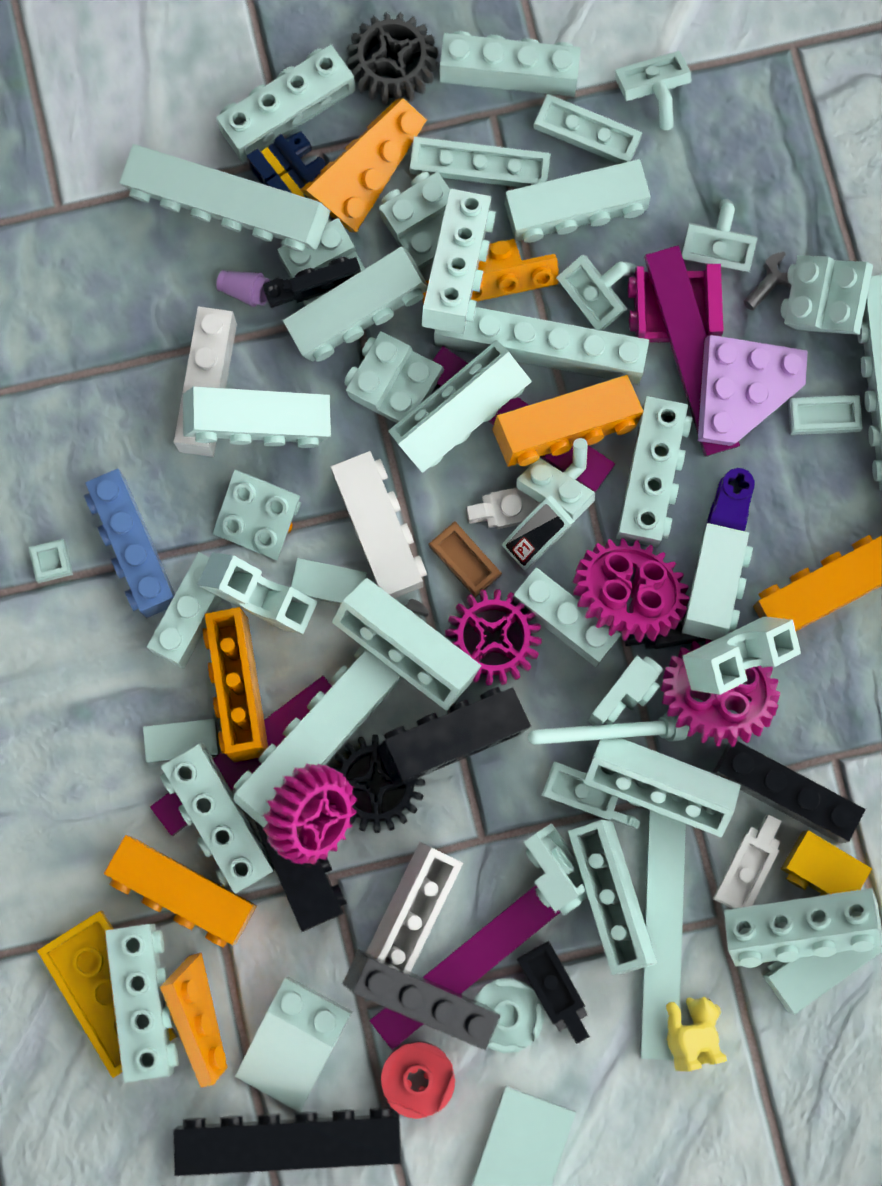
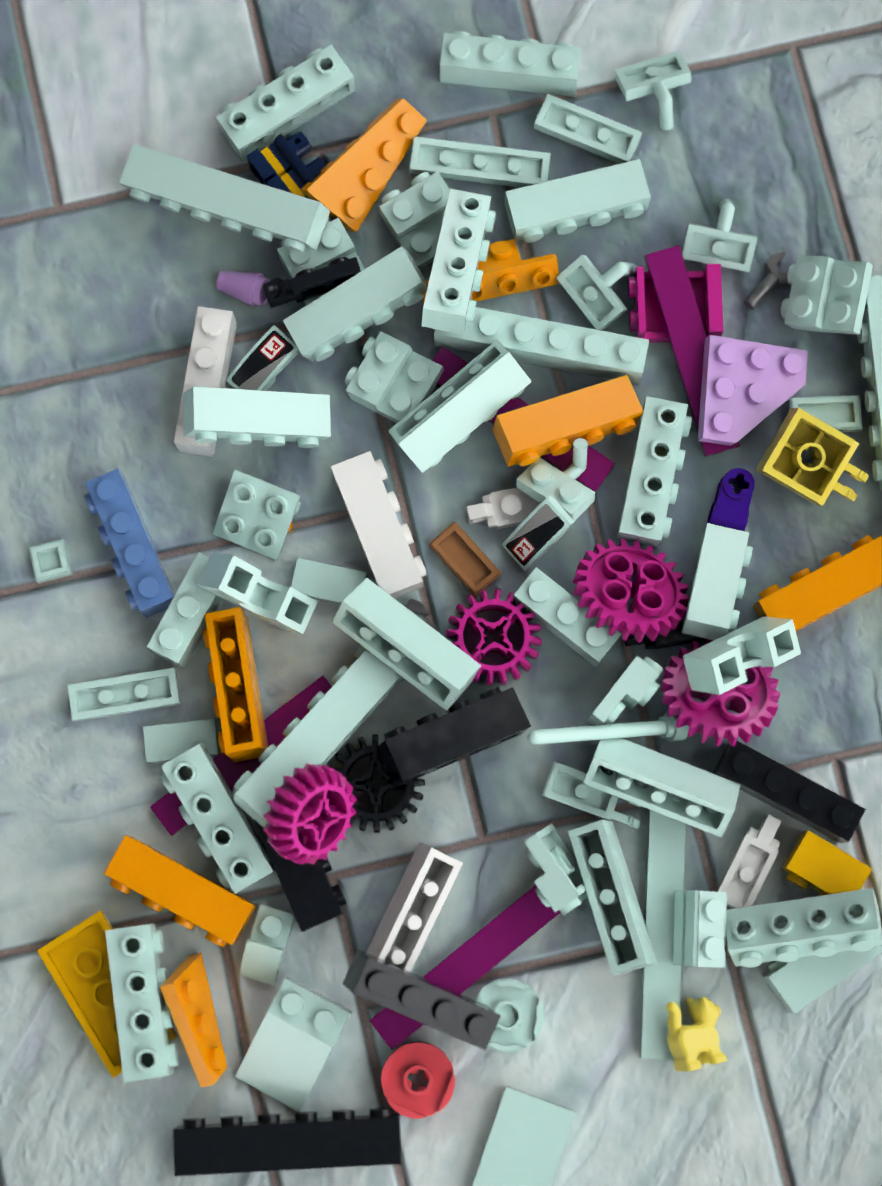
(124, 694): none -> light aqua plate
(264, 362): none -> slope
(267, 944): none -> light aqua slope
(414, 44): dark grey gear -> none
(555, 990): black hinge -> none
(699, 928): none -> light aqua brick
(830, 456): none -> light yellow hinge

